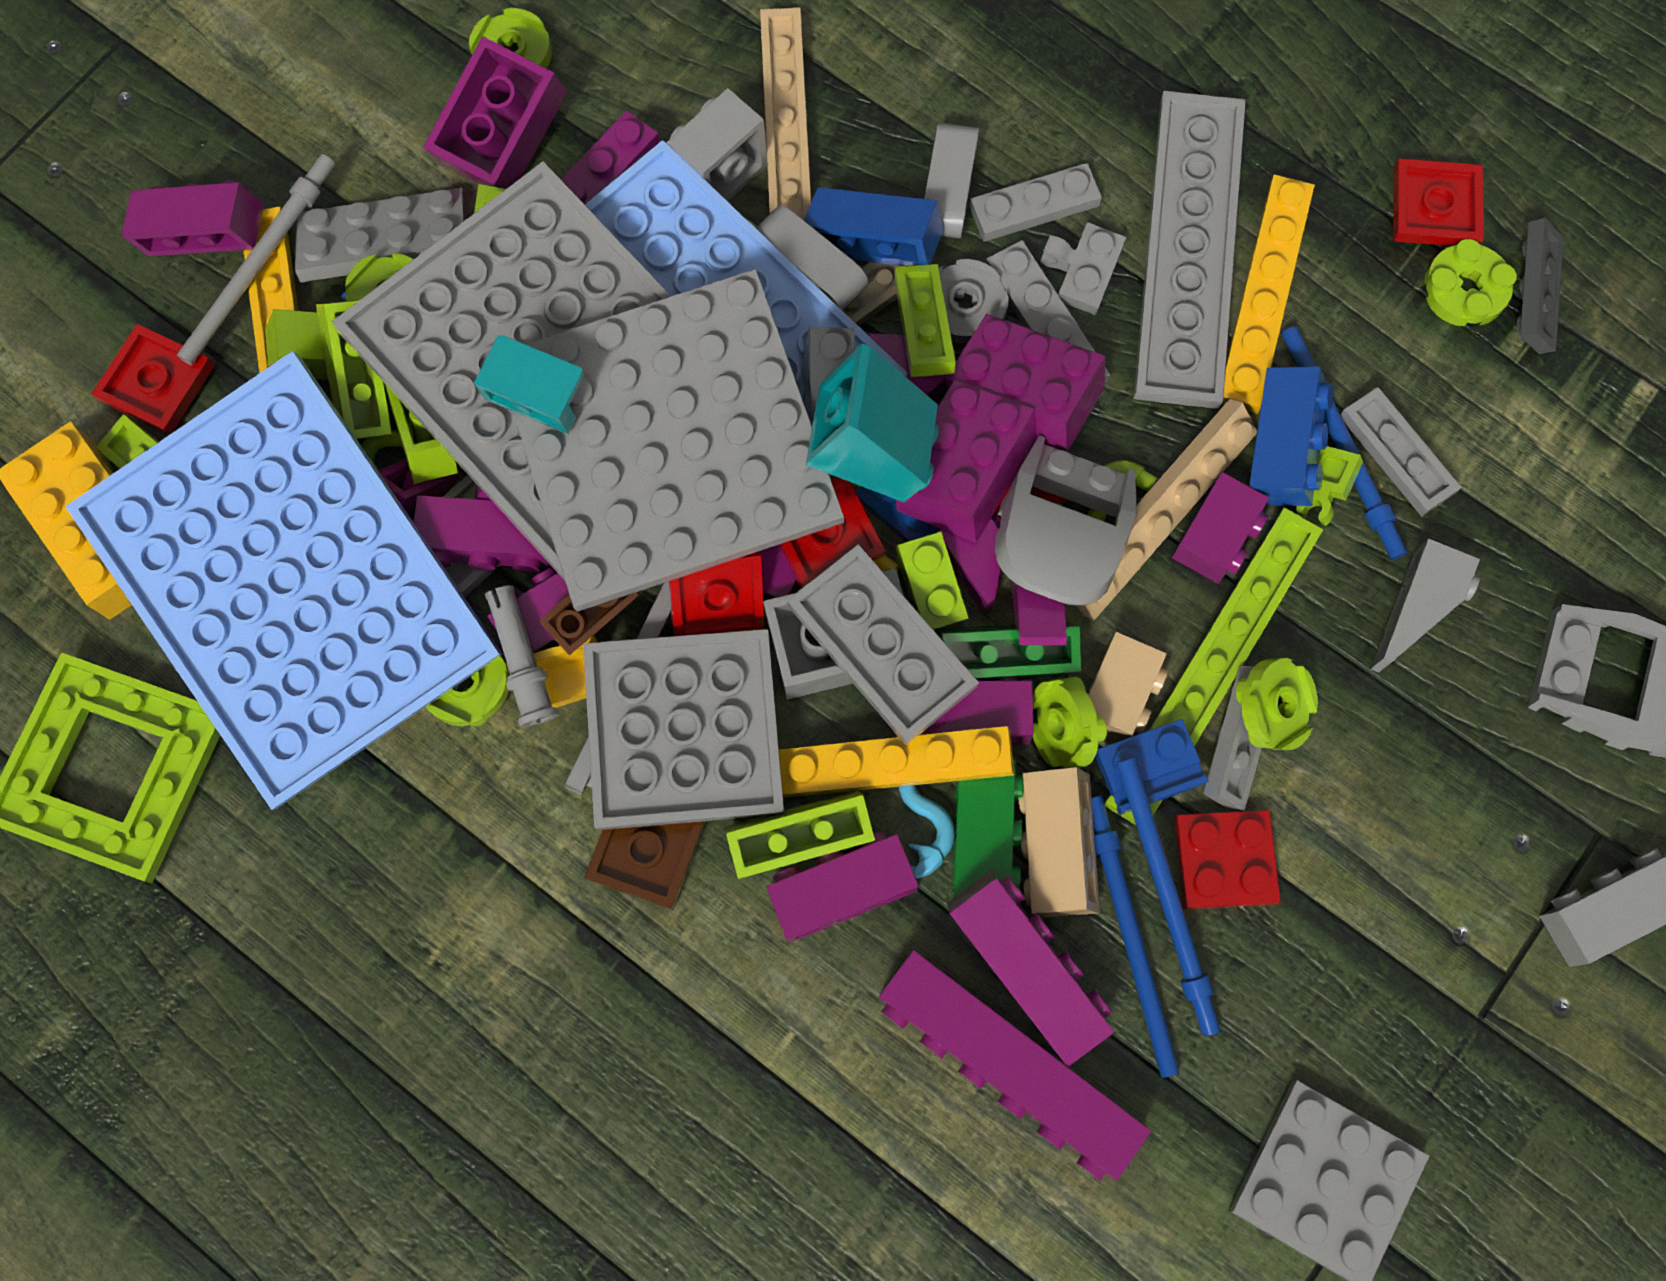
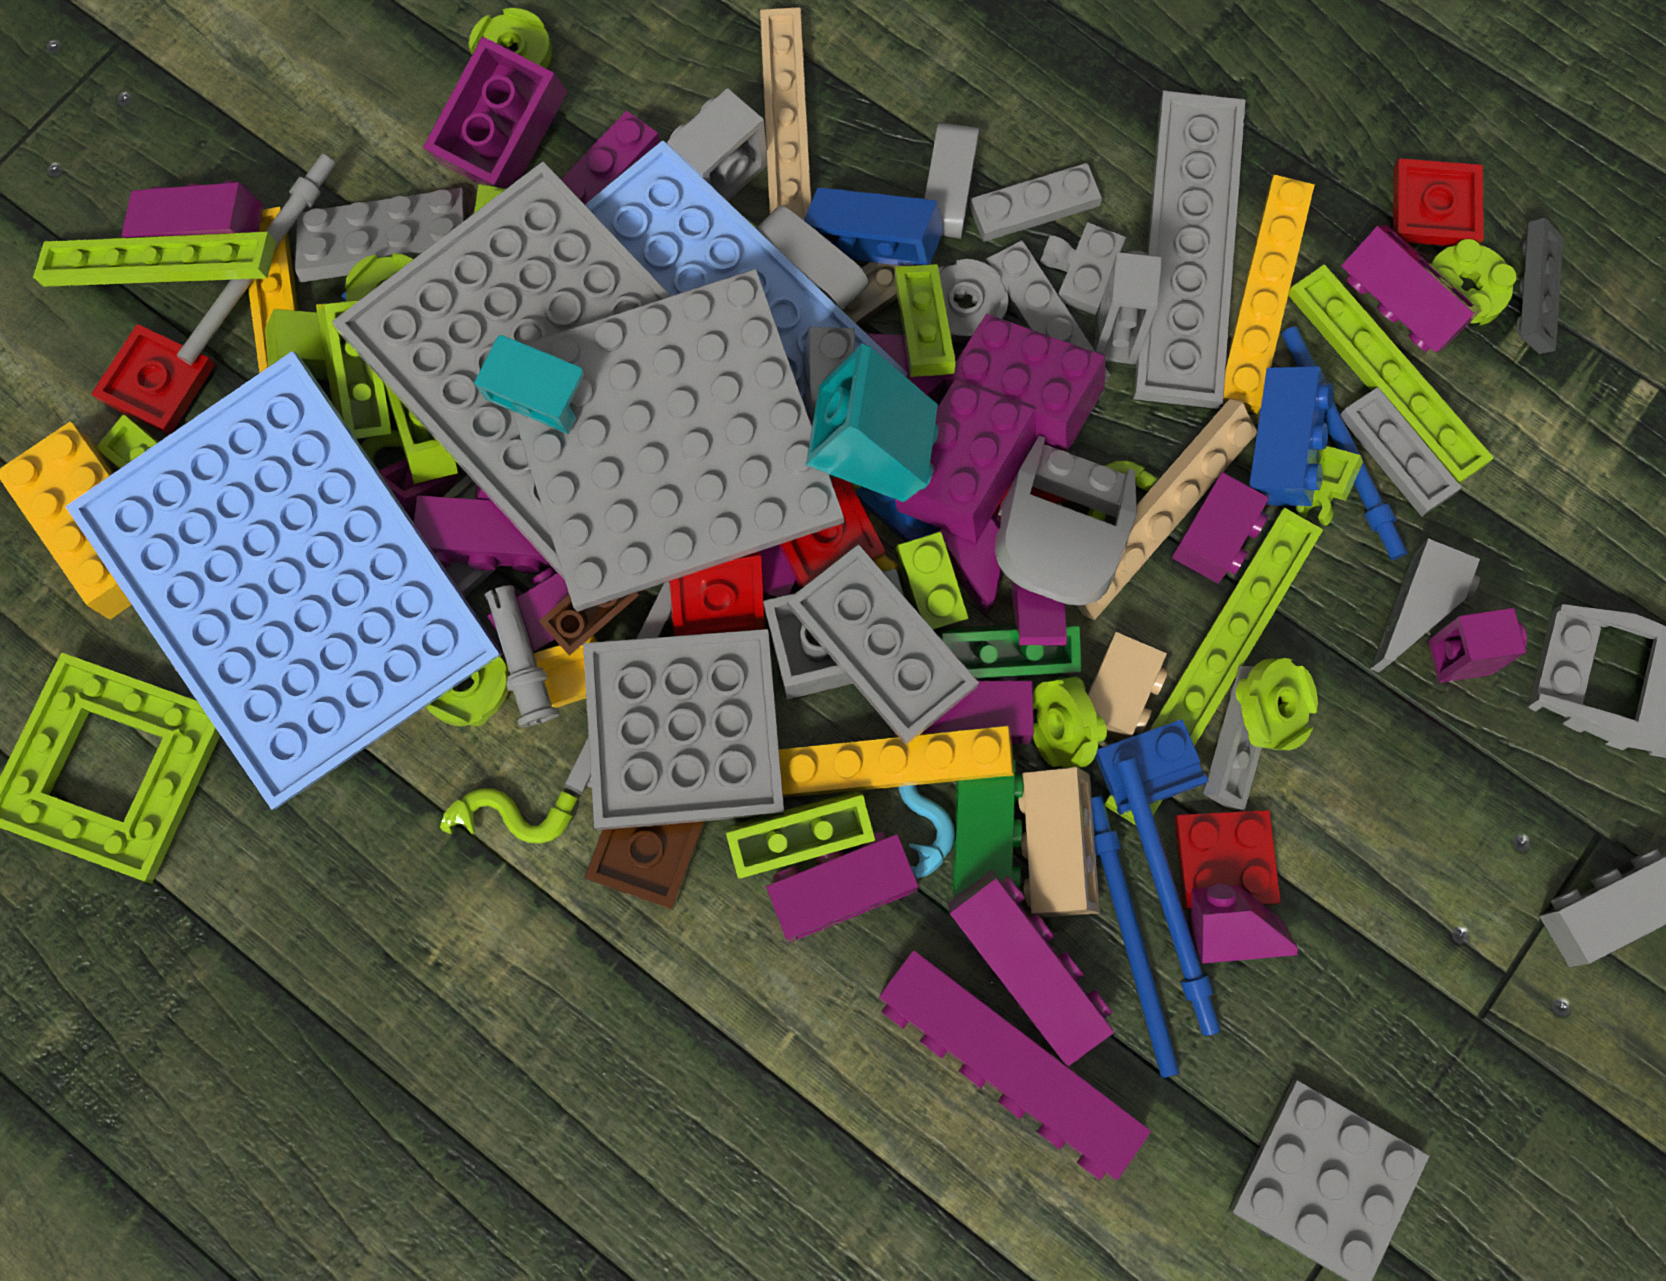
(155, 259): none -> lime plate
(552, 827): none -> lime animal
(1127, 306): none -> light grey brick
(1236, 926): none -> magenta slope
(1384, 366): none -> lime plate
(1409, 289): none -> magenta brick
(1477, 645): none -> magenta brick

